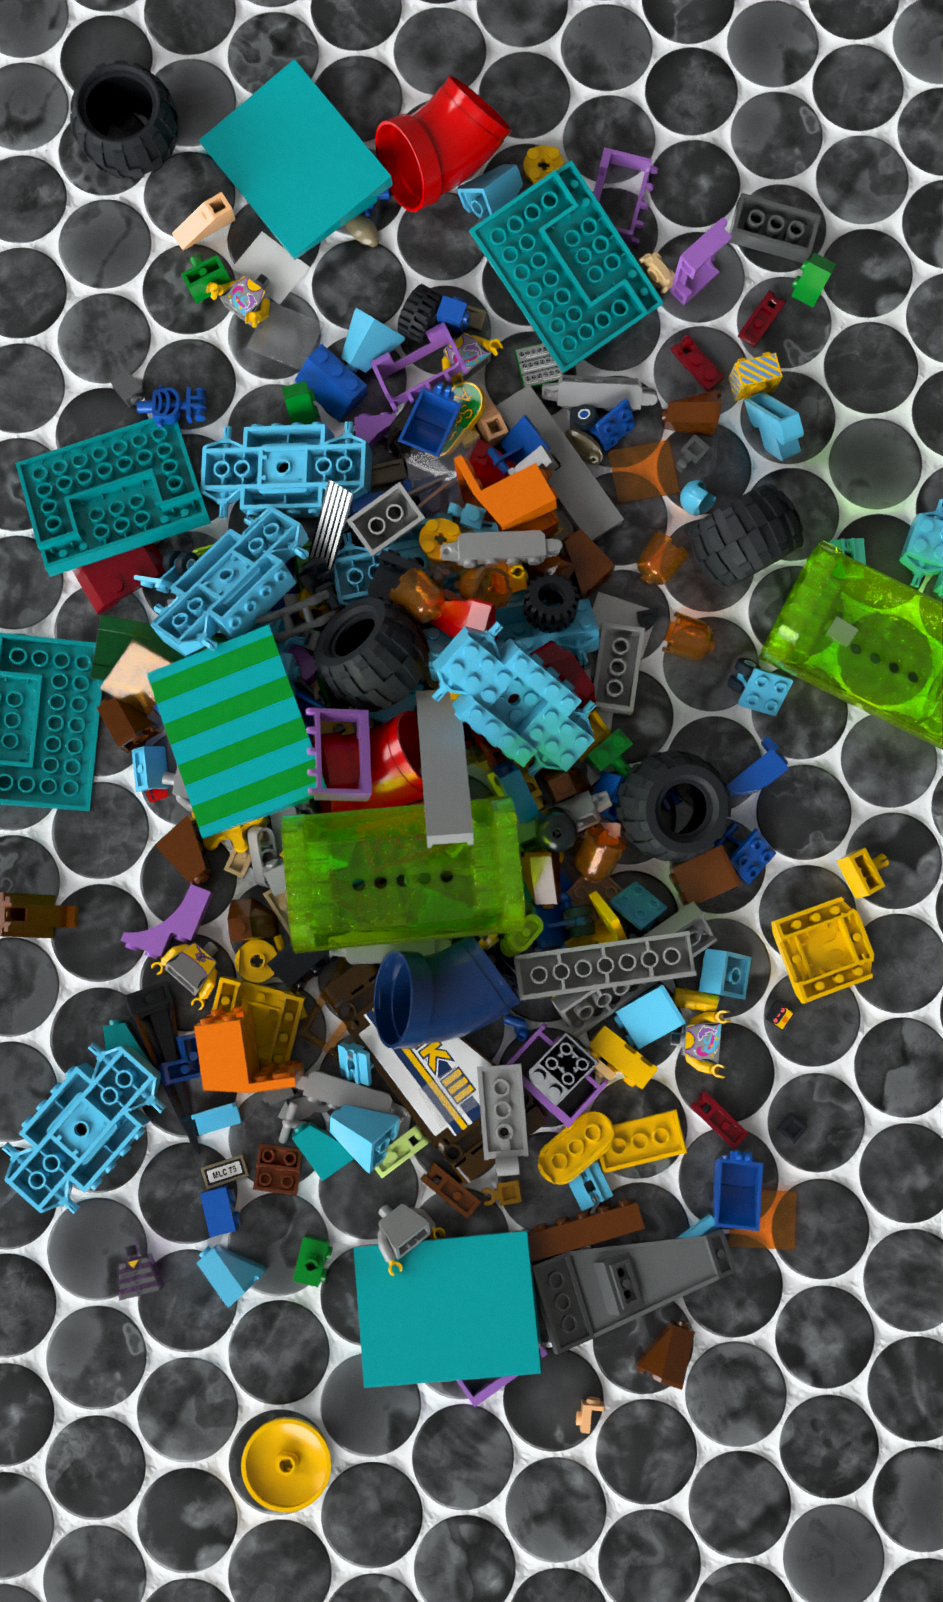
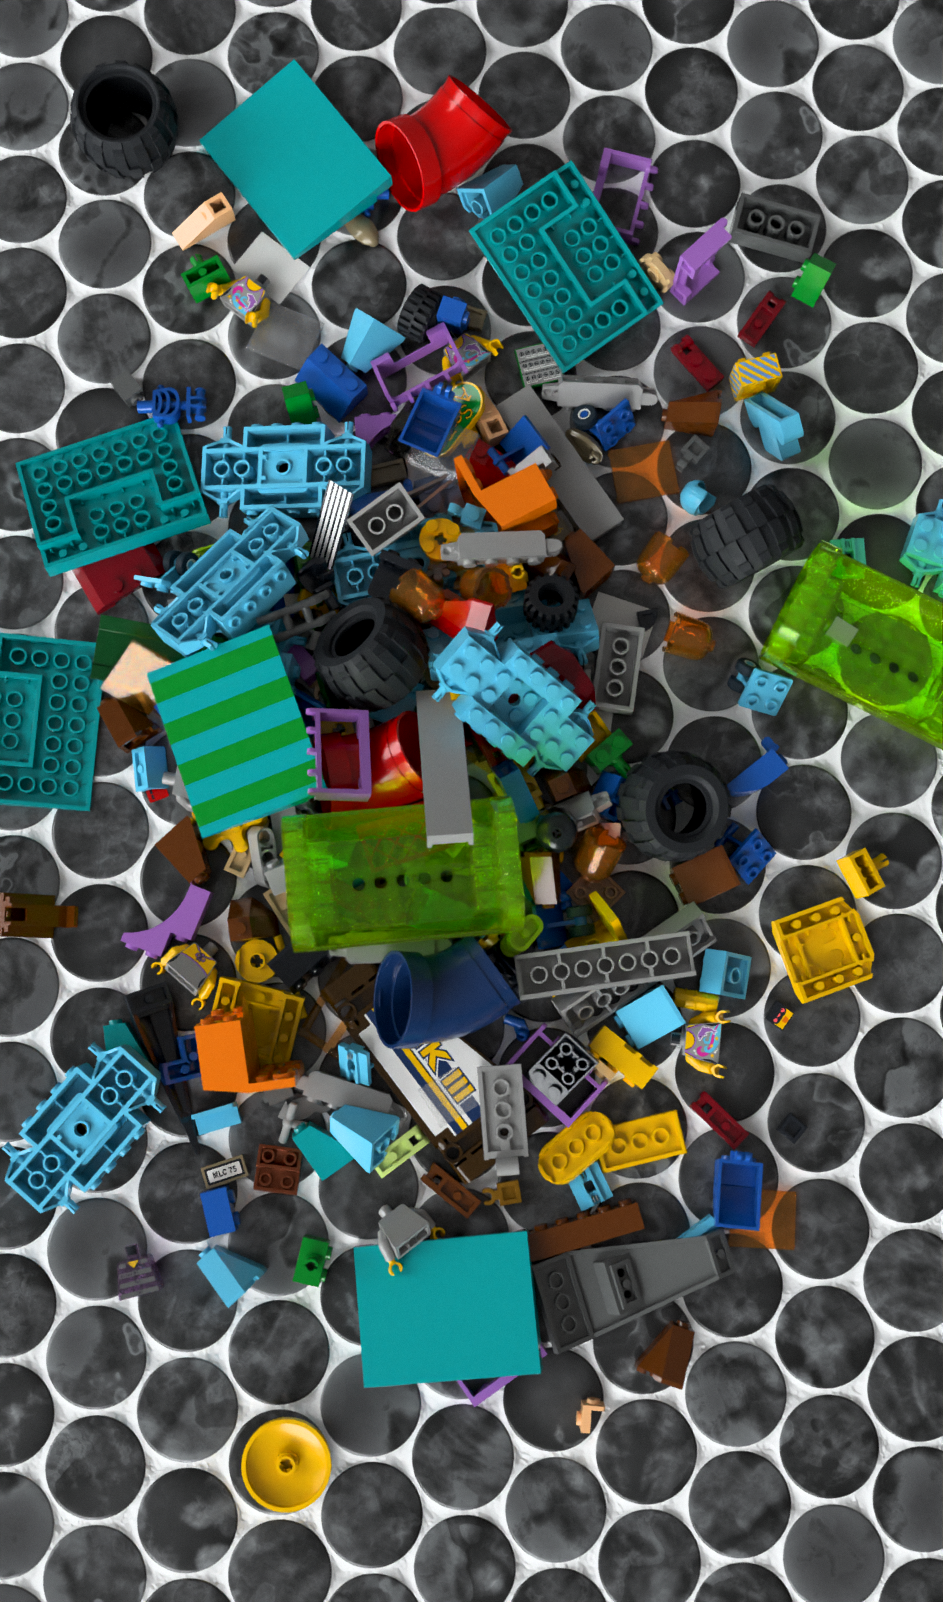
(539, 155): yellow plate -> none
(639, 908): medium azure plate -> none

